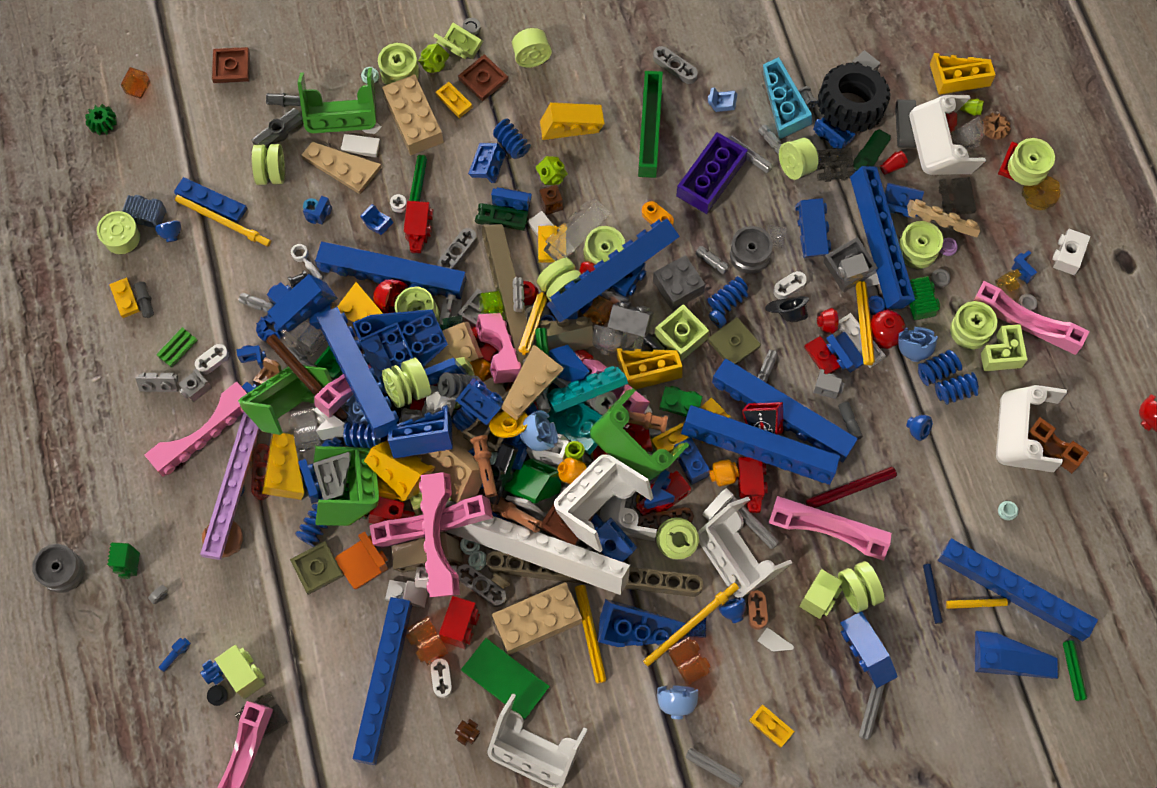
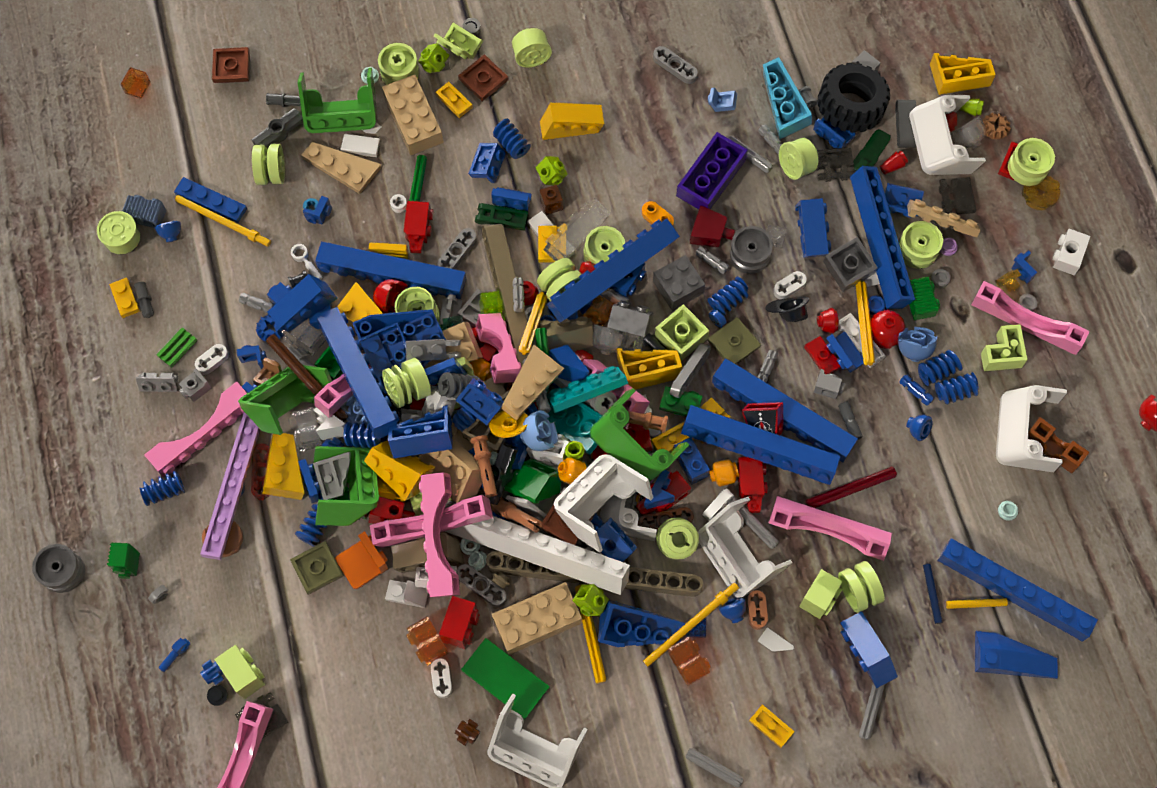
(101, 119): green gear -> none
(162, 488): none -> blue piece
(376, 220): blue bracket -> none
(382, 681): blue brick -> none
(394, 250): none -> yellow tile
(431, 349): none -> light grey hinge
(590, 600): none -> lime brick
(650, 124): green brick -> none
(677, 700): light blue cylinder -> none
(690, 370): none -> light grey beam
(710, 228): none -> dark red torso
(853, 268): light grey brick -> none
(916, 390): none -> blue axle
(973, 325): yellowish green wheel -> none
(1074, 670): green axle -> none

